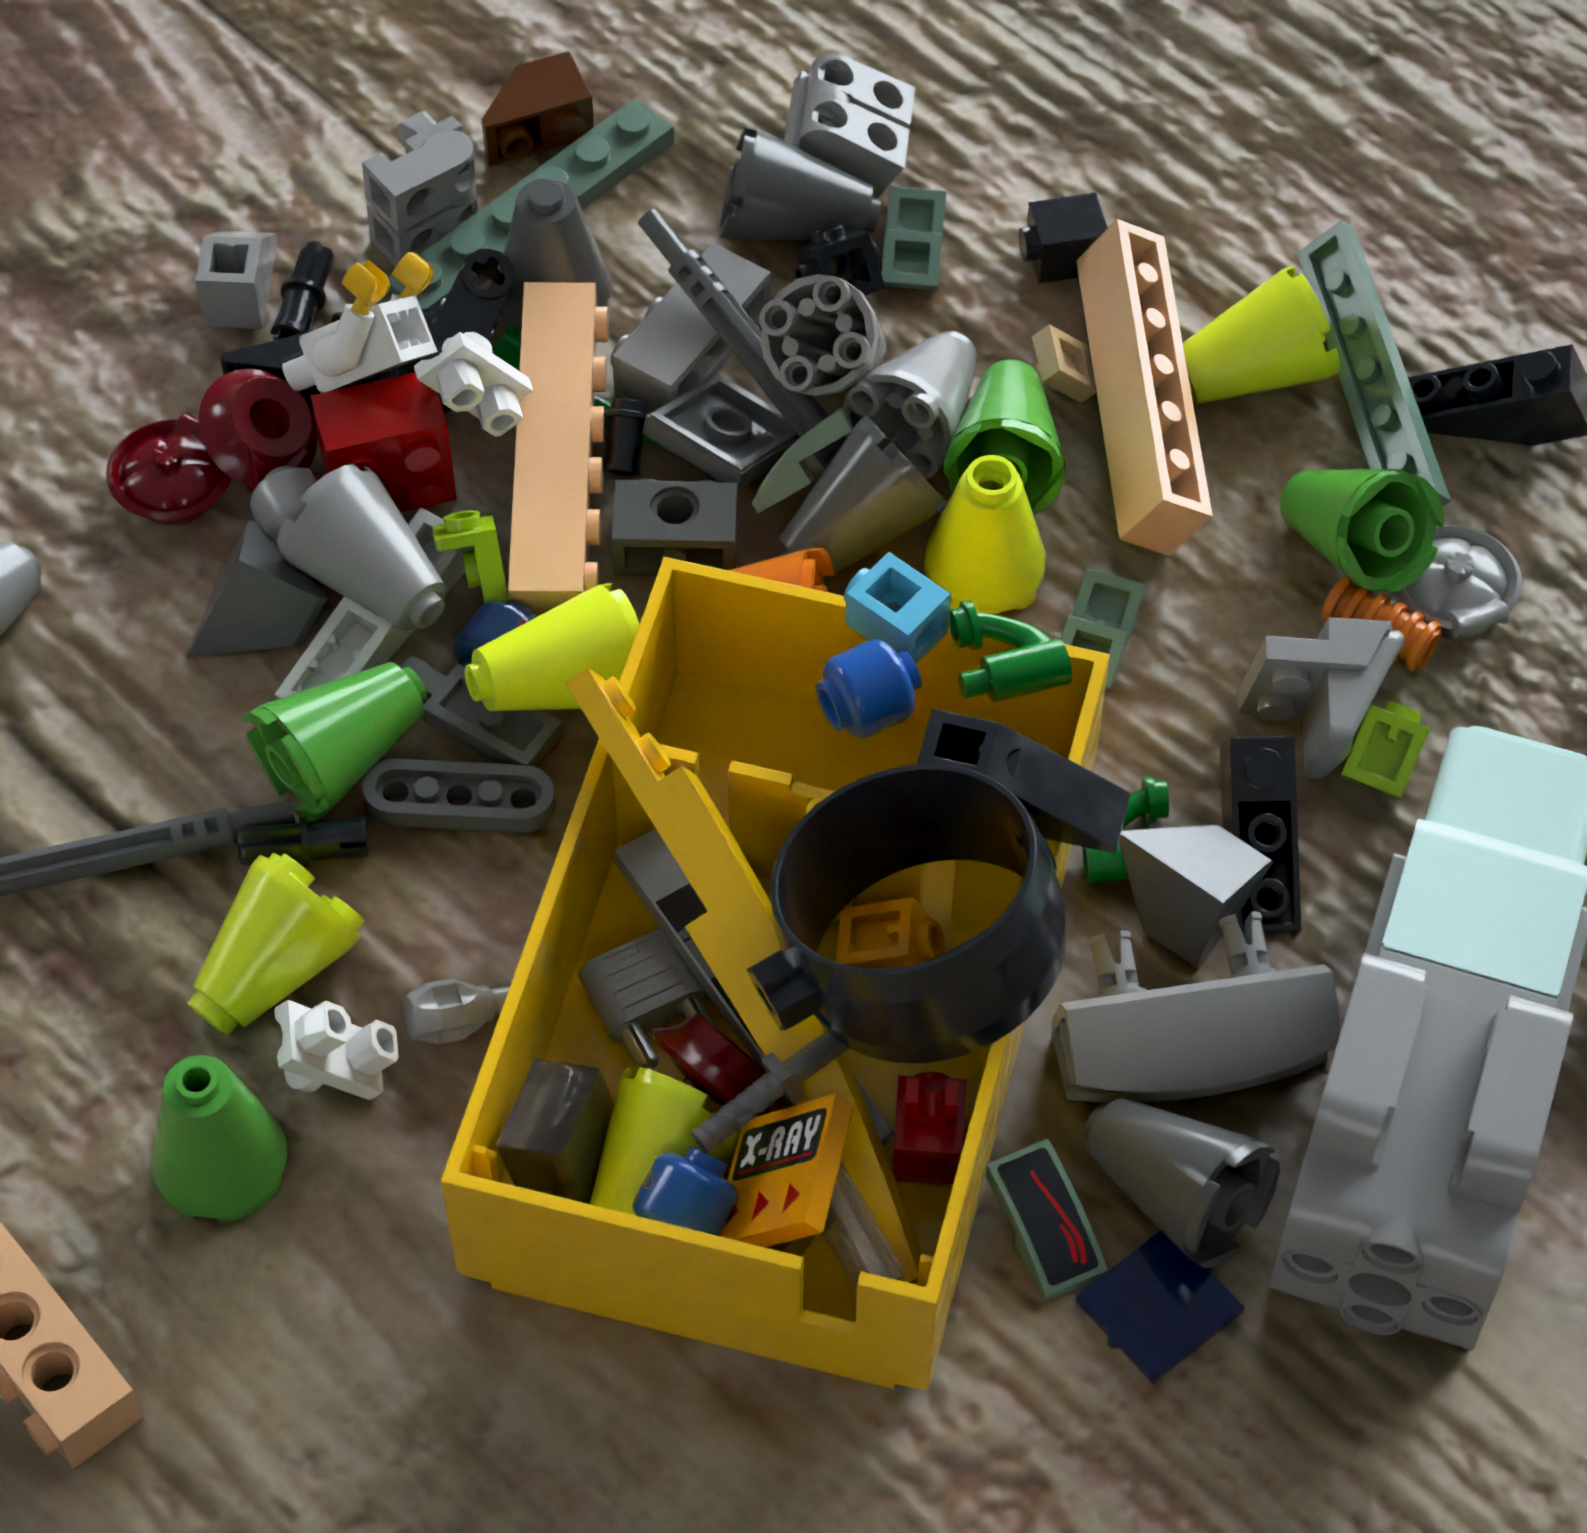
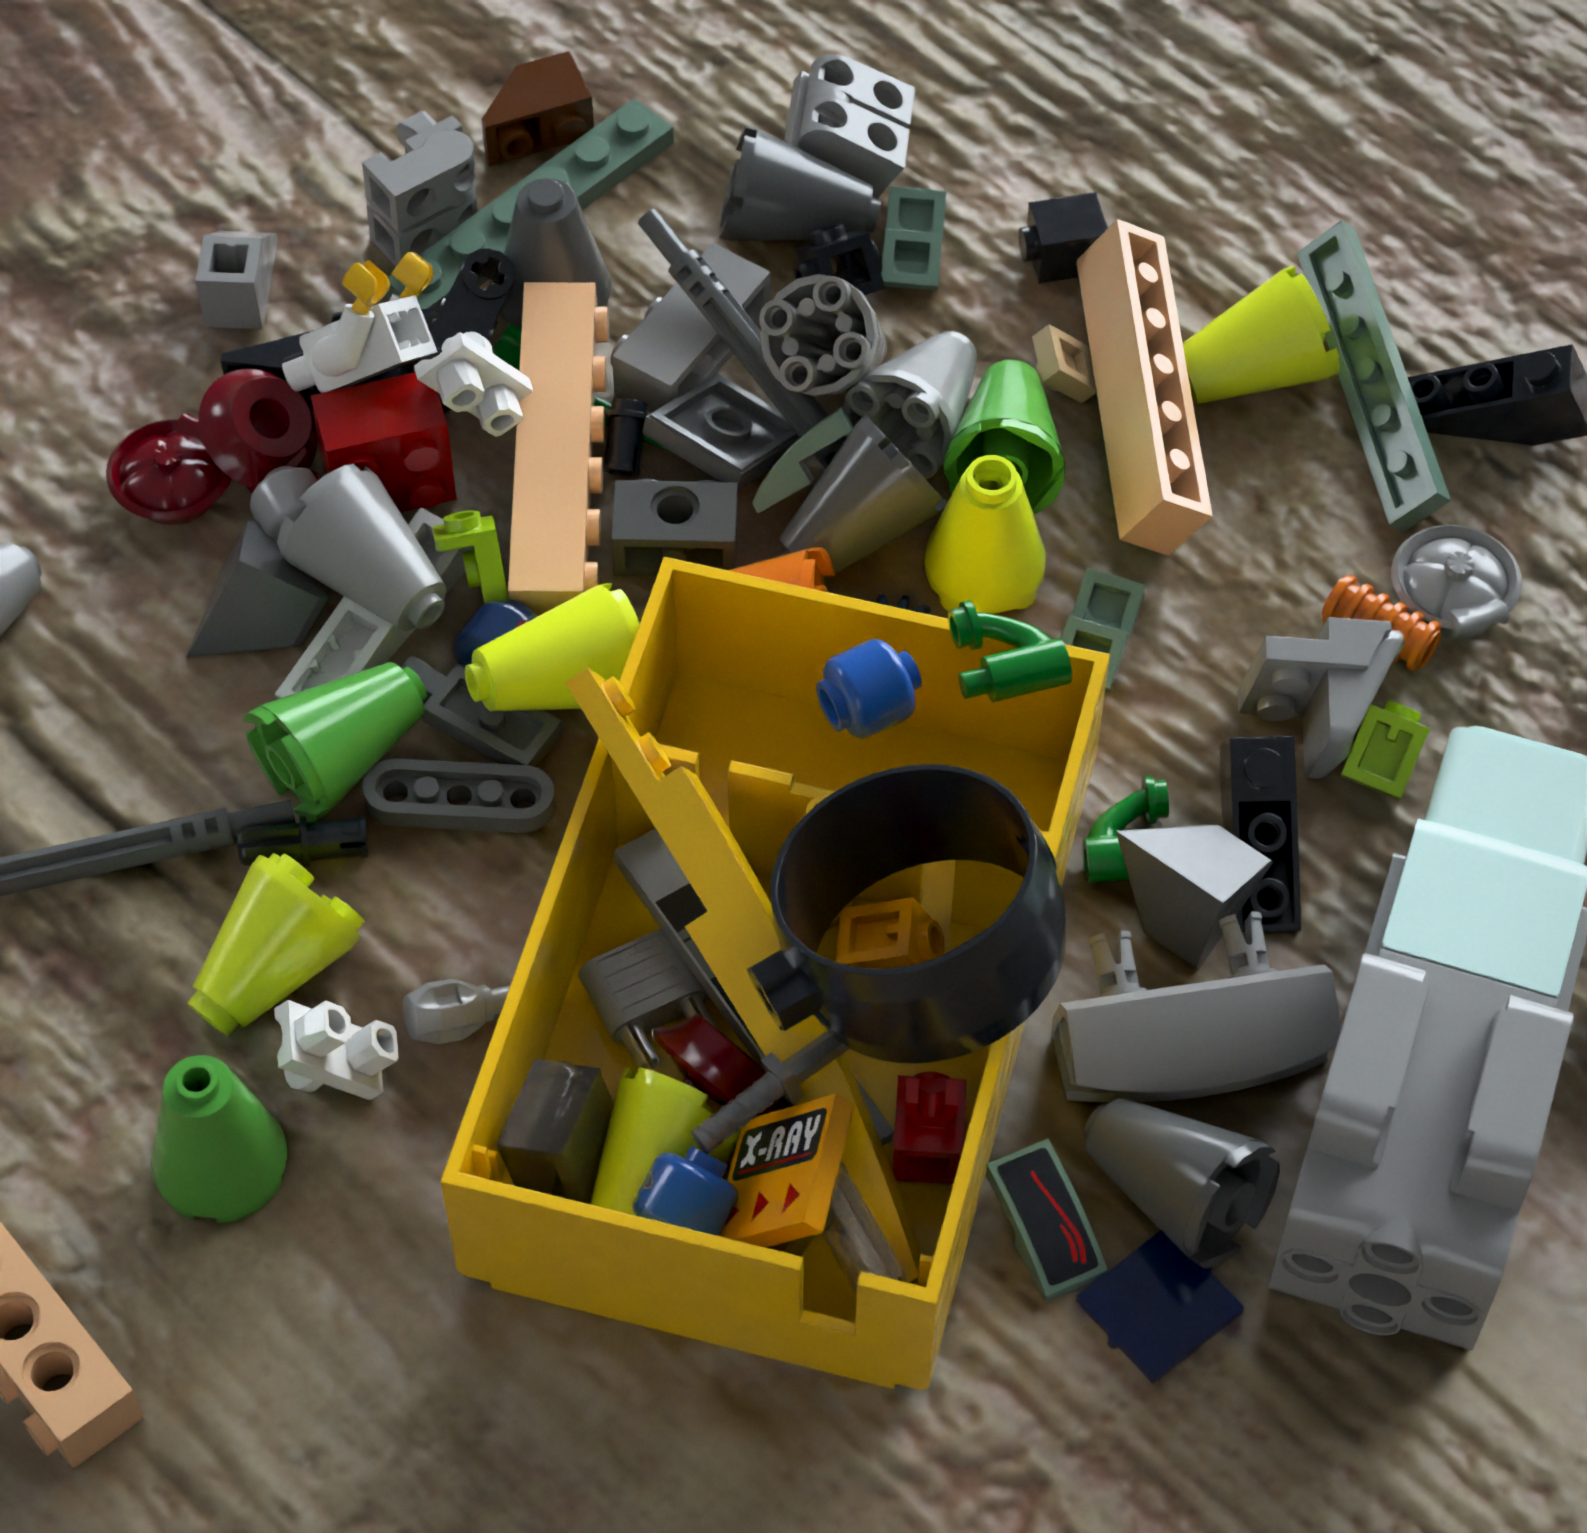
(304, 291): black axle -> none
(898, 607): medium azure brick -> none
(1057, 793): black slope -> none
(1367, 522): bright green cone -> none

